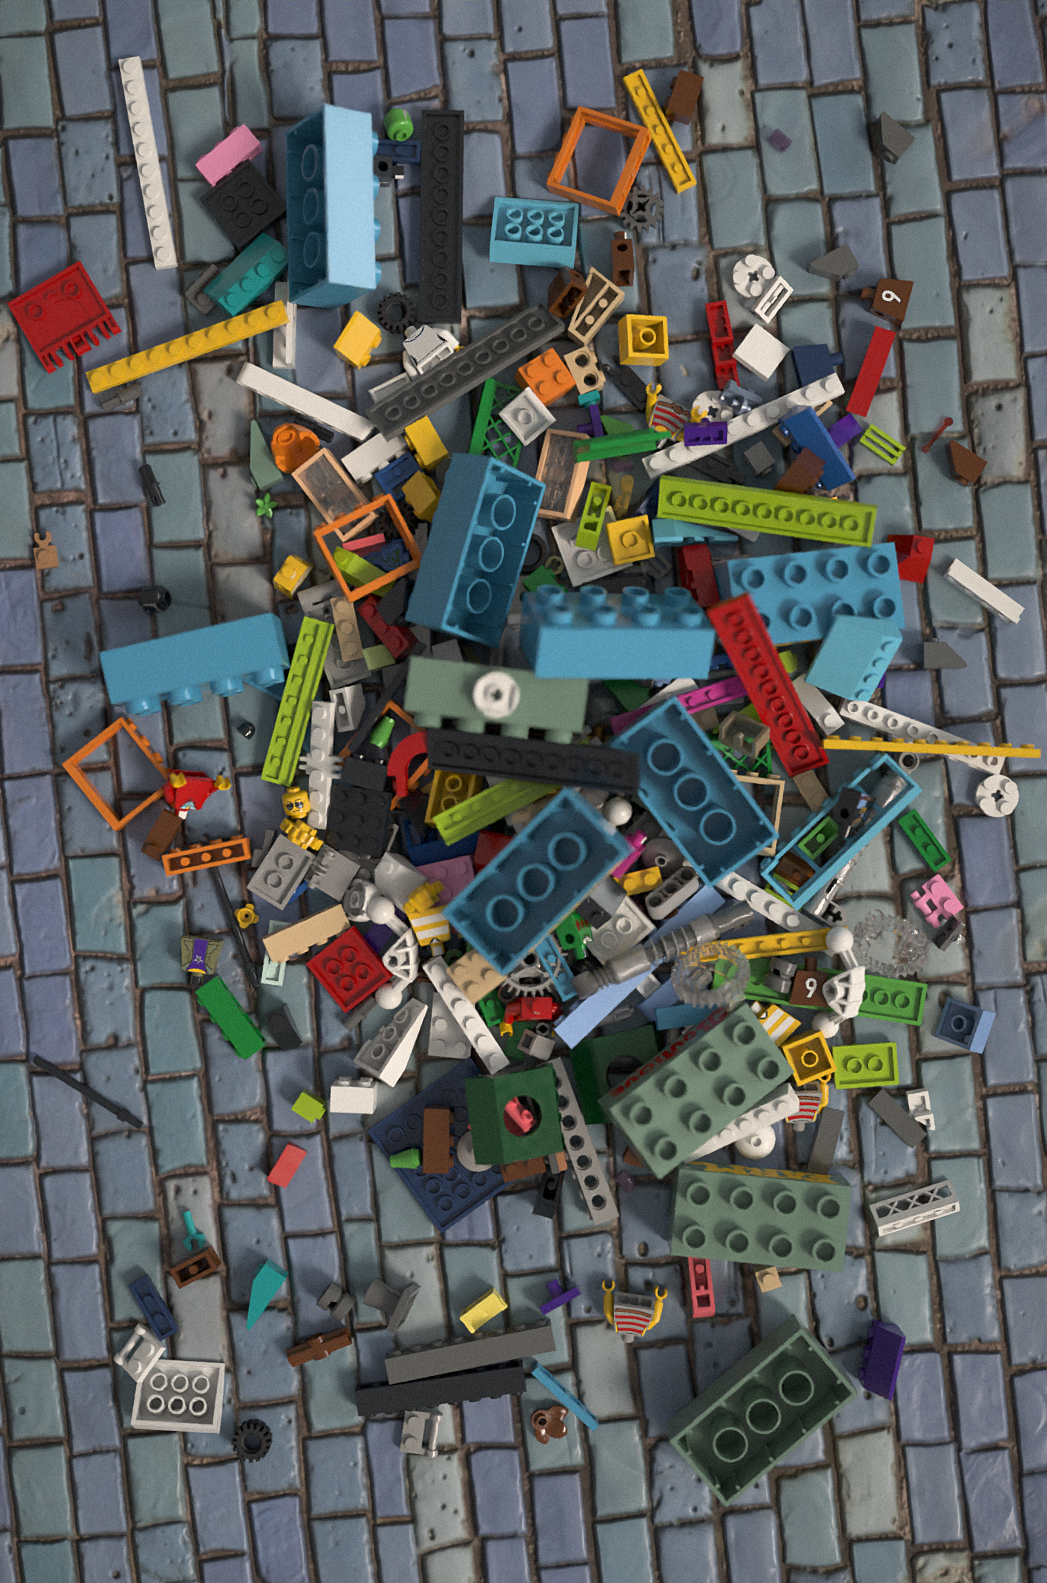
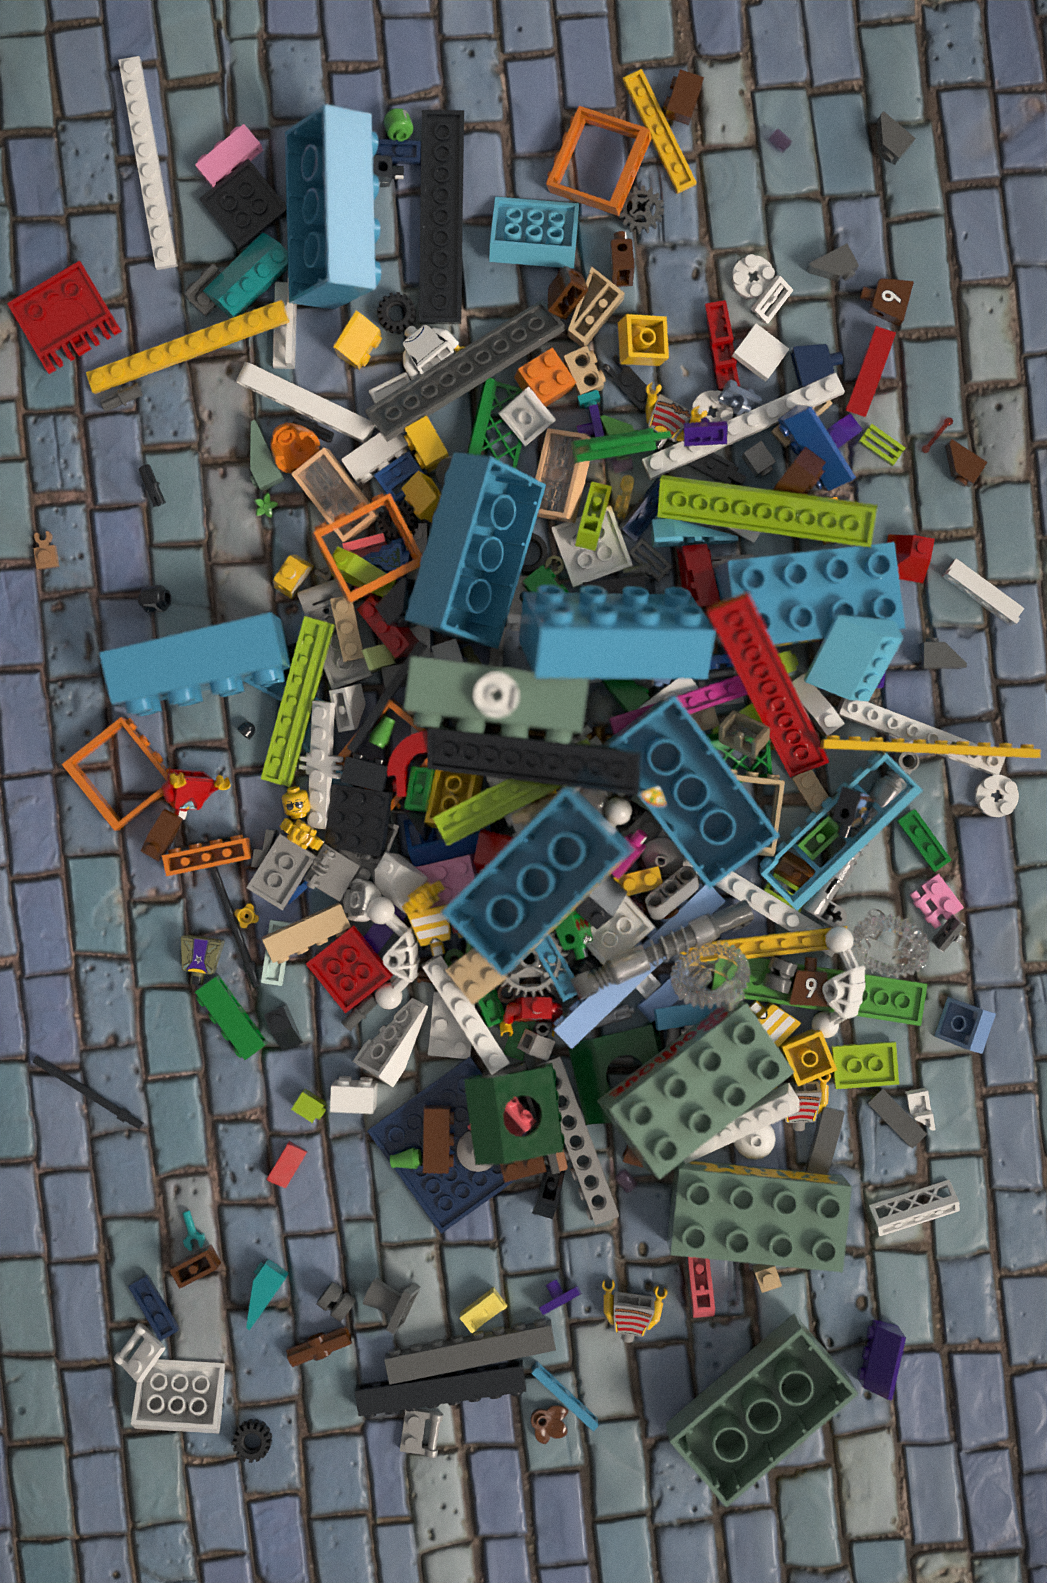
(419, 789): none -> green plate
(629, 540): yellow tile -> none
(653, 797): none -> tile

